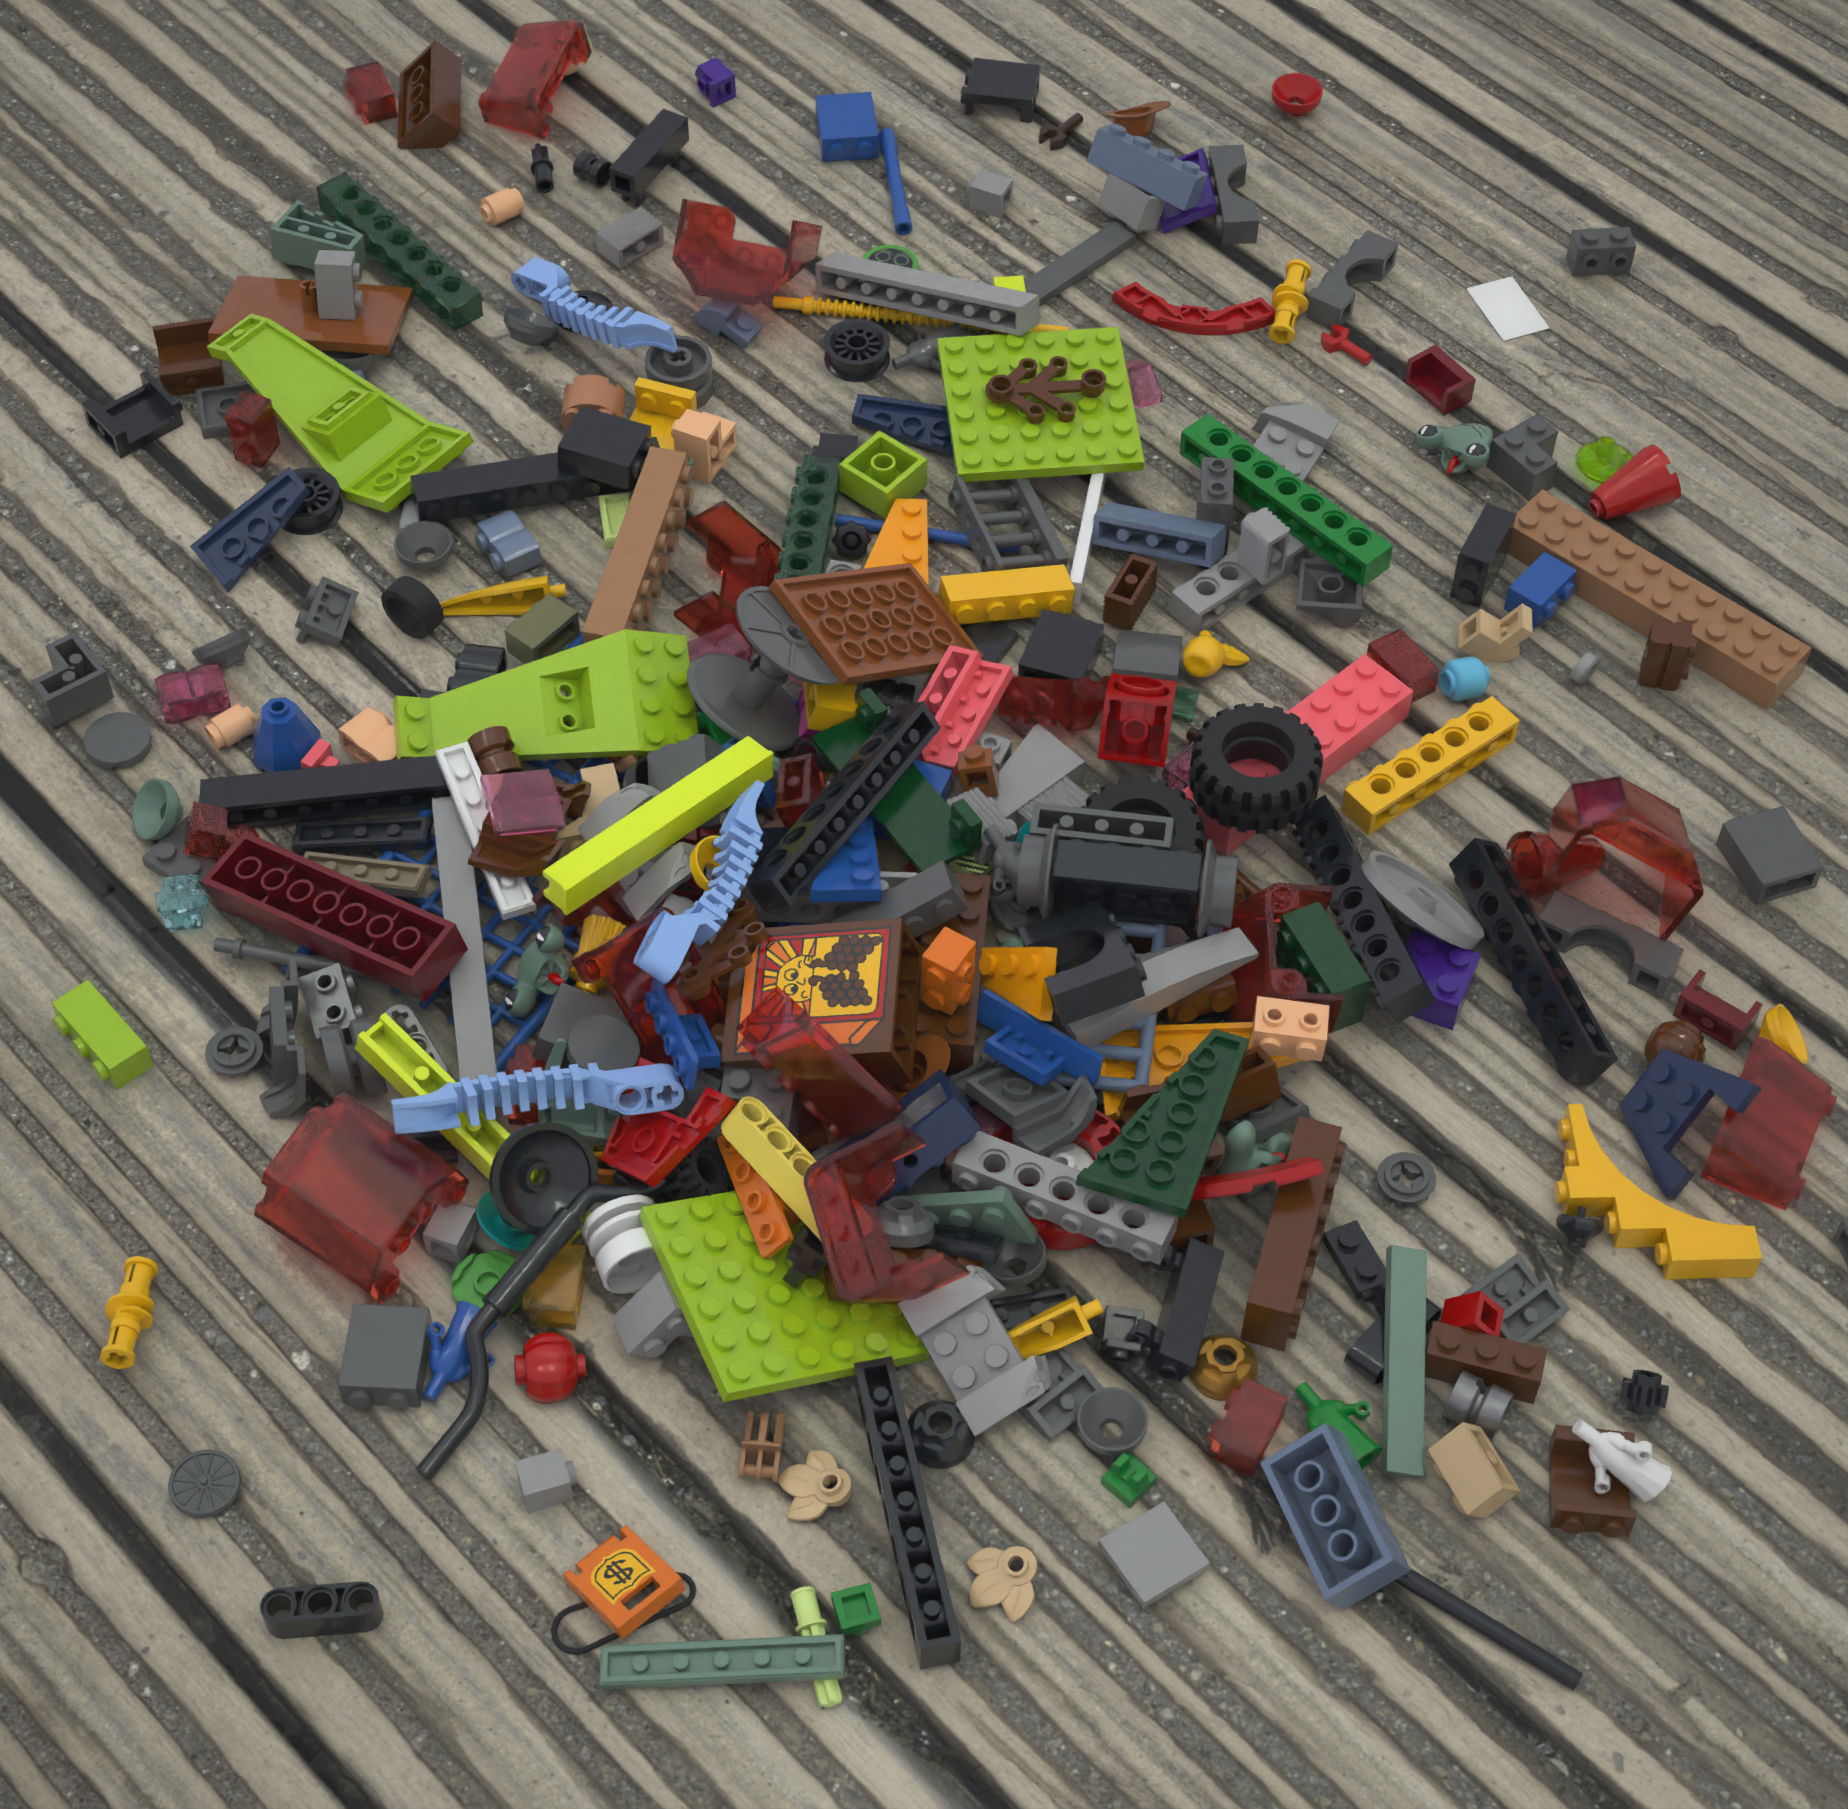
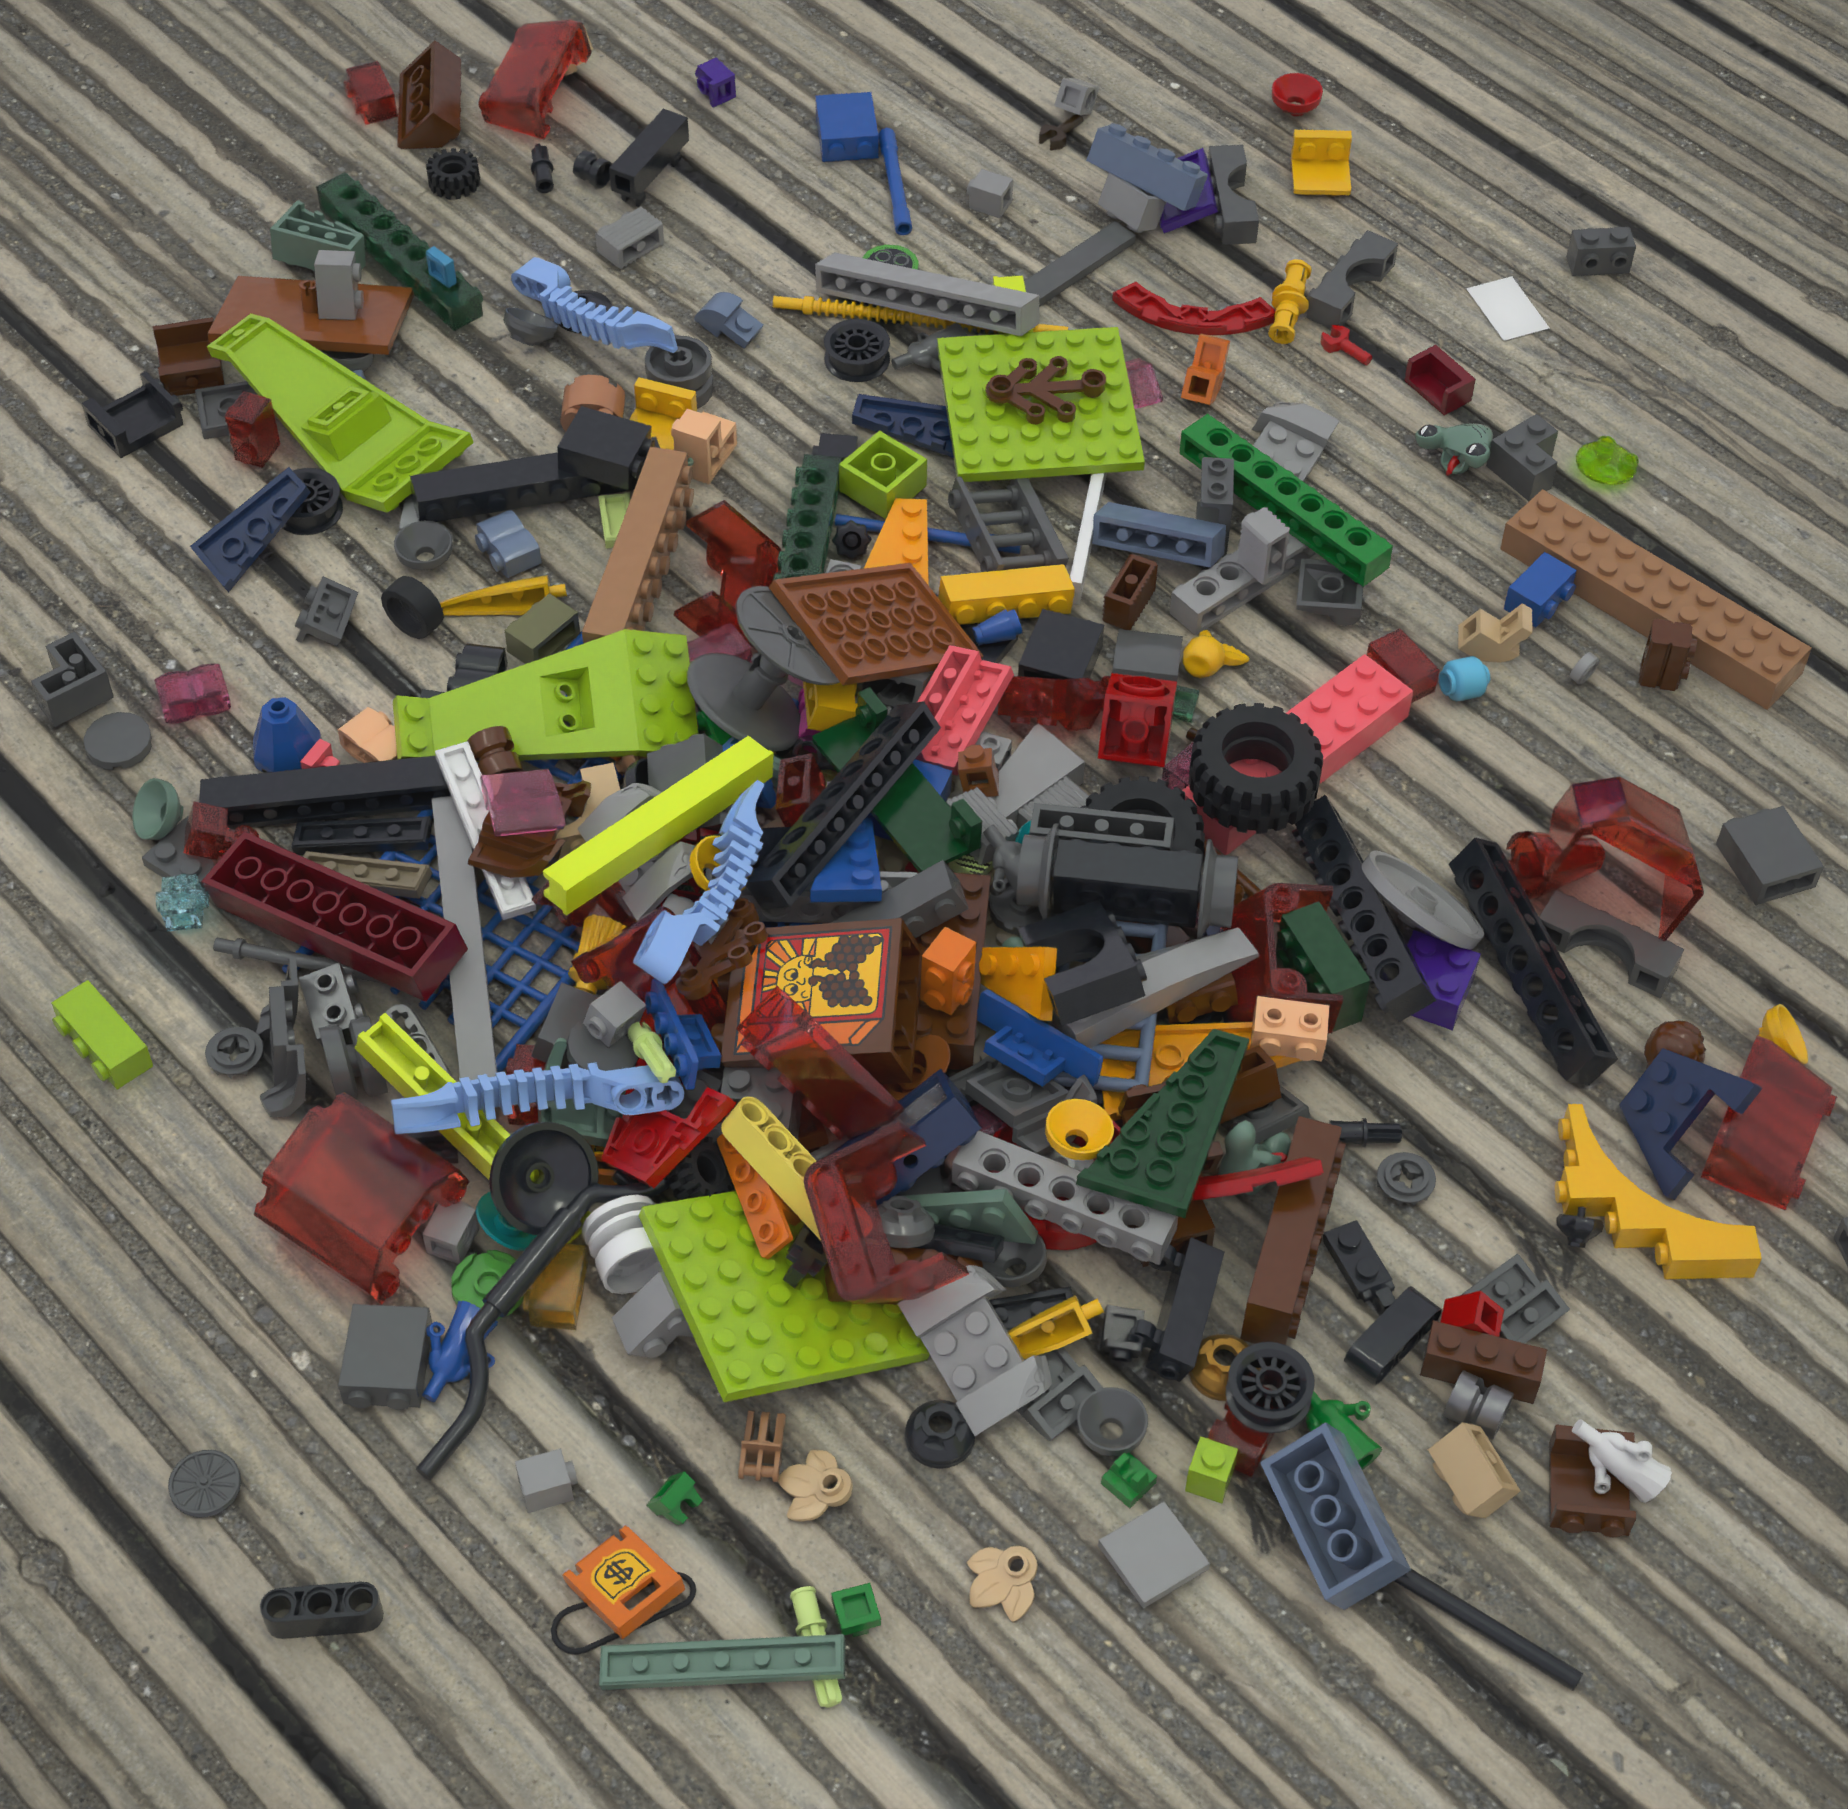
(129, 1312): yellow piece -> none
(224, 649): dark grey piece -> none
(230, 726): light nougat brick -> none
(441, 267): none -> dark azure tile
(448, 184): none -> black tyre
(501, 206): light nougat brick -> none
(539, 971): sand green head -> none
(549, 1367): red plant -> none
(613, 1014): none -> light grey brick
(648, 1046): none -> yellowish green axle
(671, 1494): none -> green tile
(736, 268): clear red windscreen -> none
(907, 1514): black brick -> none
(998, 628): none -> blue cone
(1002, 85): black panel -> none
(1076, 96): none -> light grey brick
(1080, 1119): none -> yellow piece
(1138, 119): dark orange piece -> none
(1207, 371): none -> orange brick
(1211, 1469): none -> lime brick
(1285, 1371): none -> black wheel
(1321, 162): none -> yellow bracket
(1362, 1132): none -> black axle
(1404, 1362): sand green tile -> none
(1429, 765): yellow brick -> none
(1483, 555): black brick -> none
(1636, 486): red cone -> none
(1644, 1392): black gear -> none
(1715, 1015): dark red panel -> none

